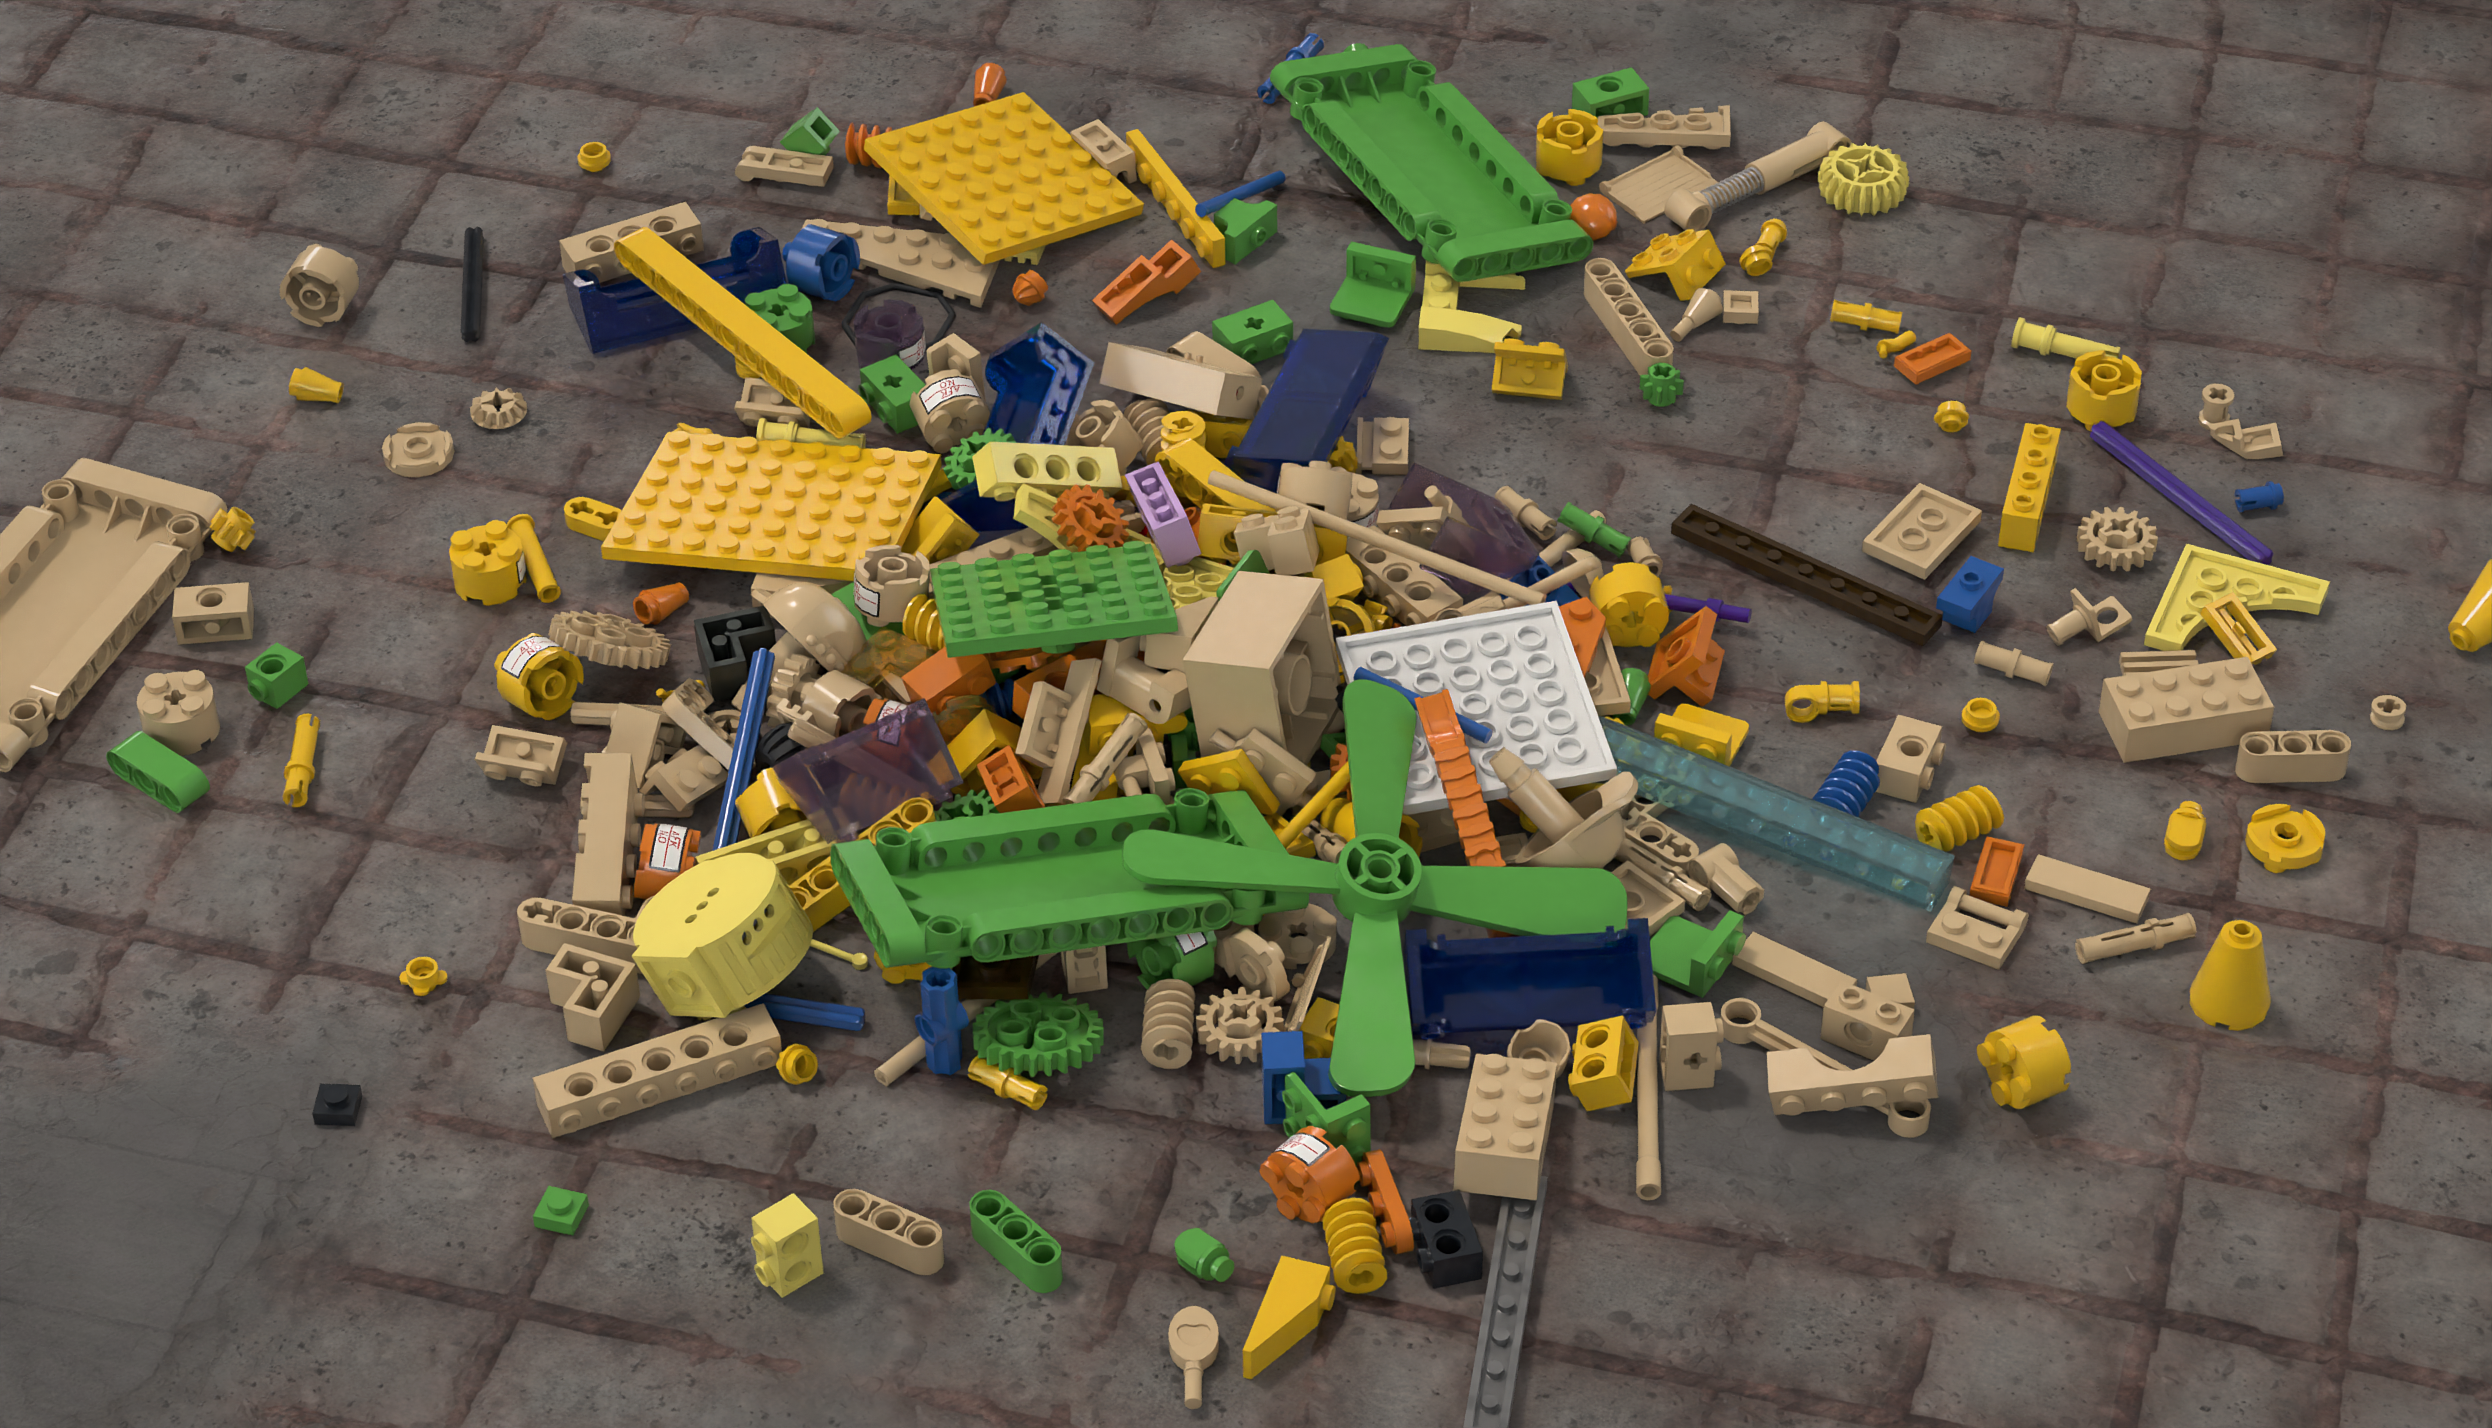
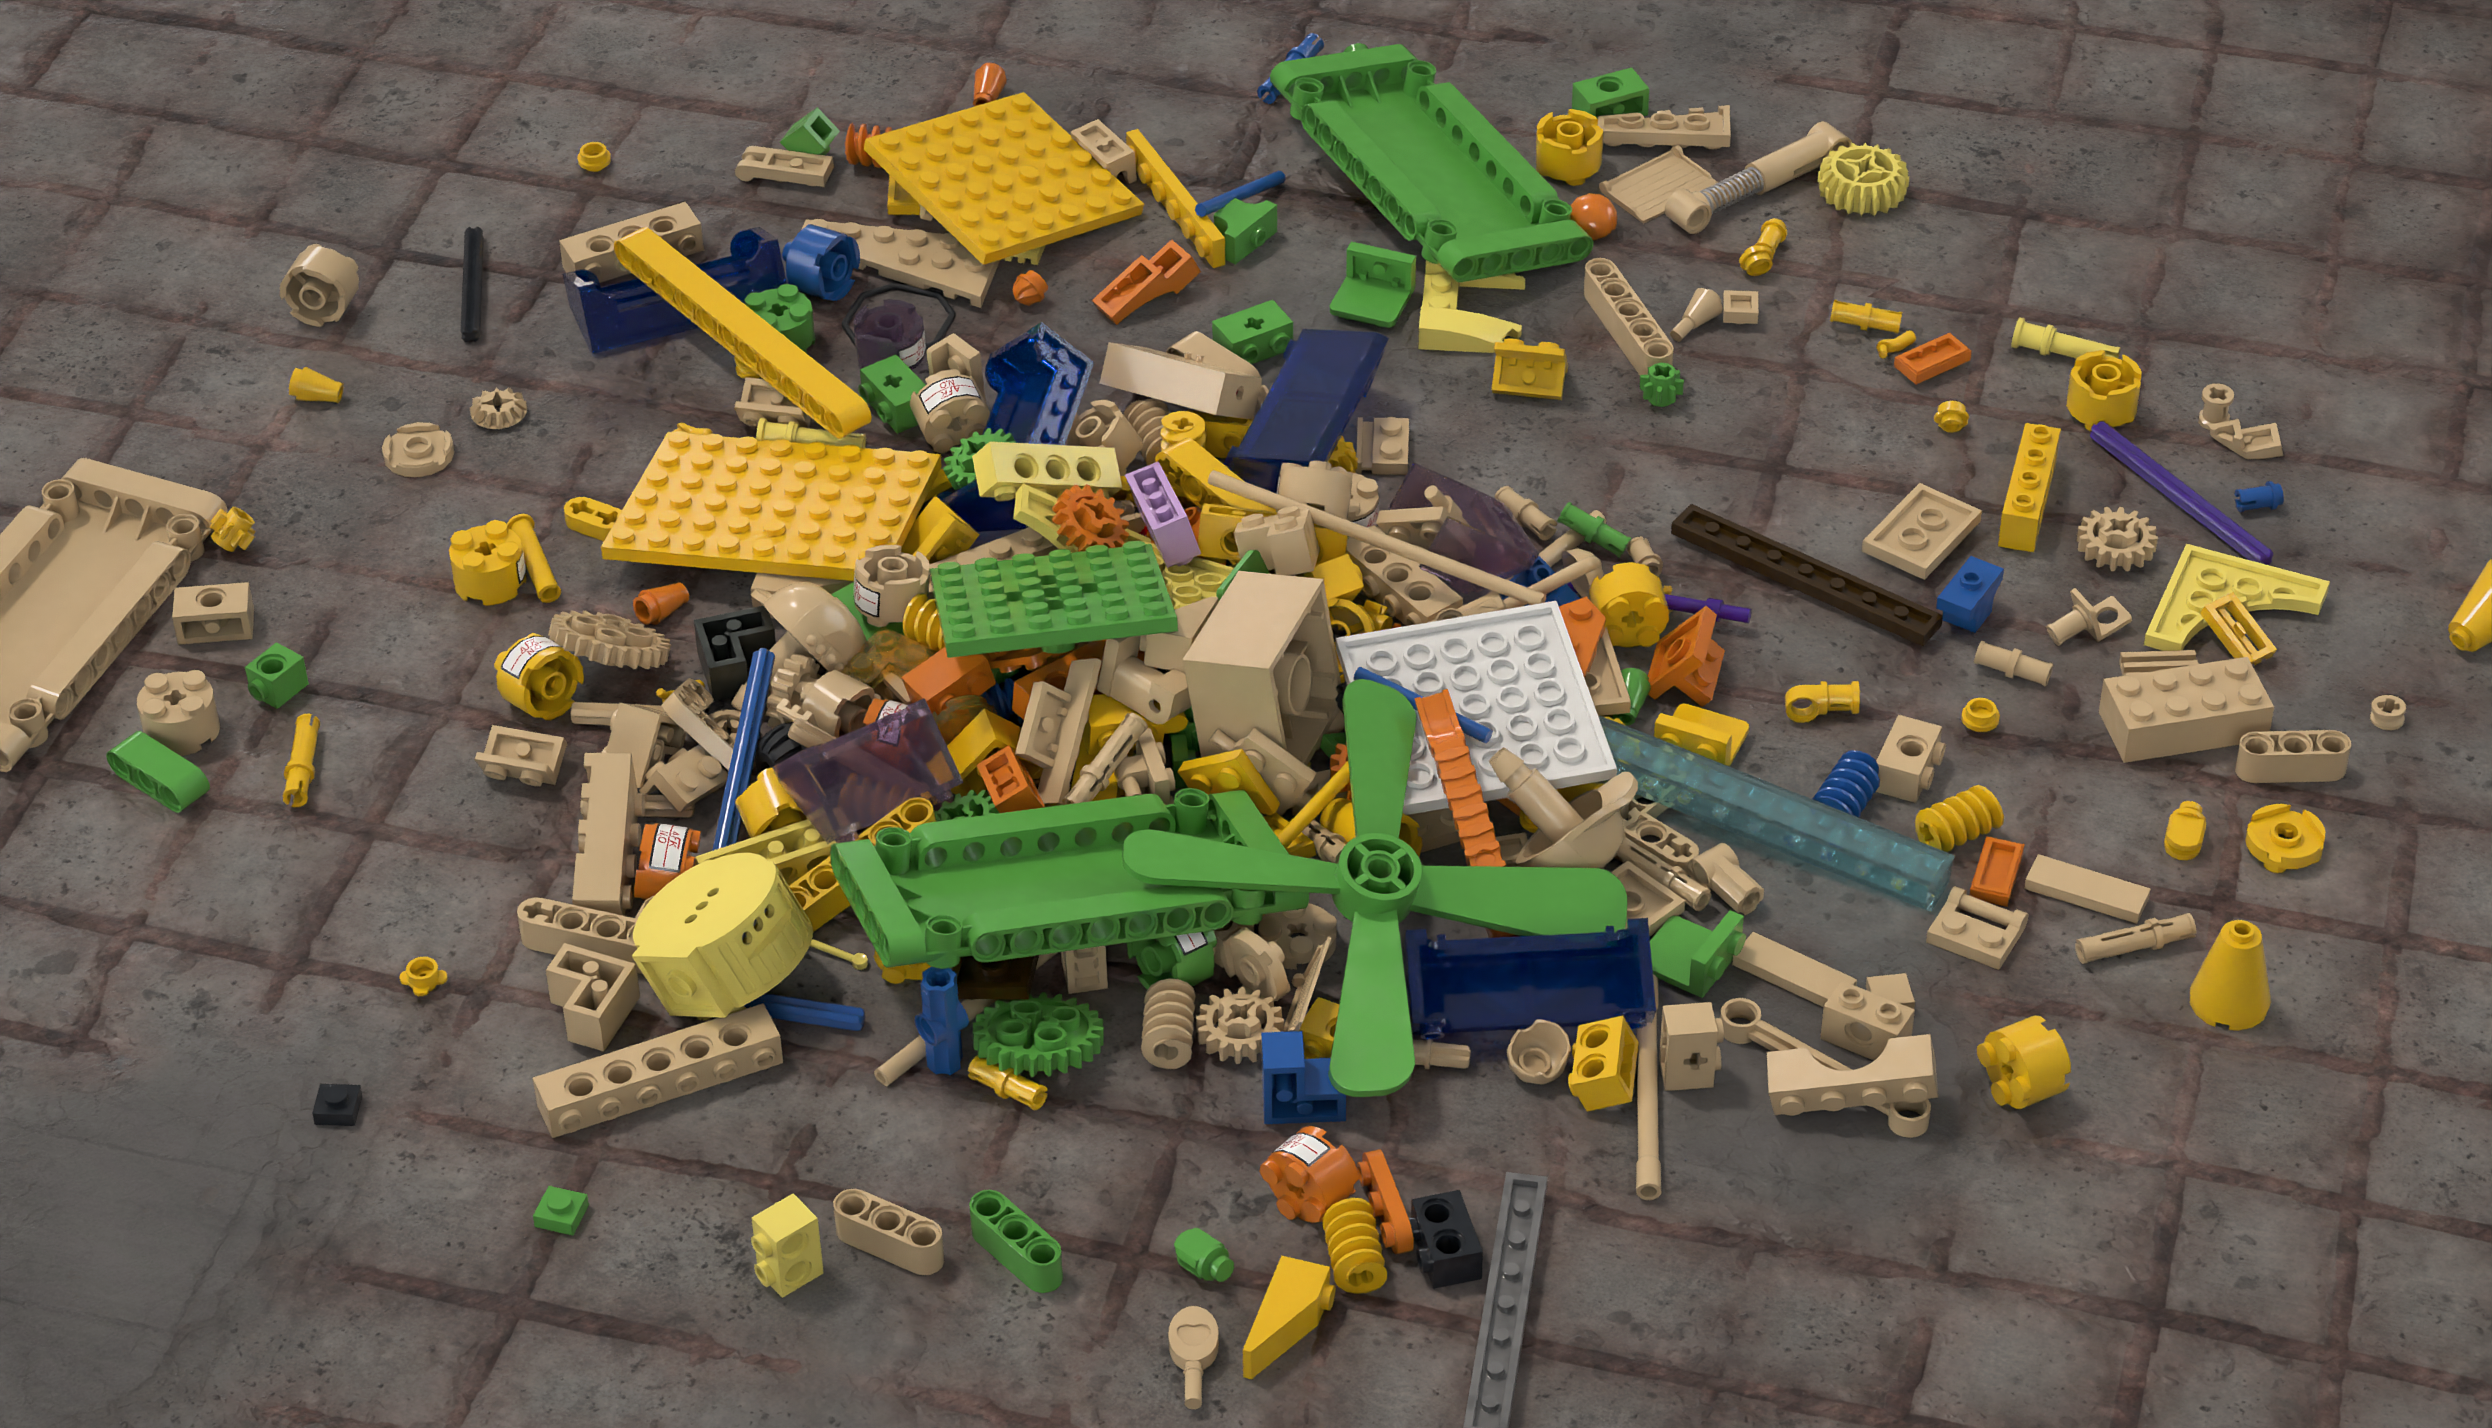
(797, 1064): yellow plate -> none
(1344, 1123): bright green bracket -> none
(1505, 1126): tan brick -> none
(1687, 258): yellow bracket -> none

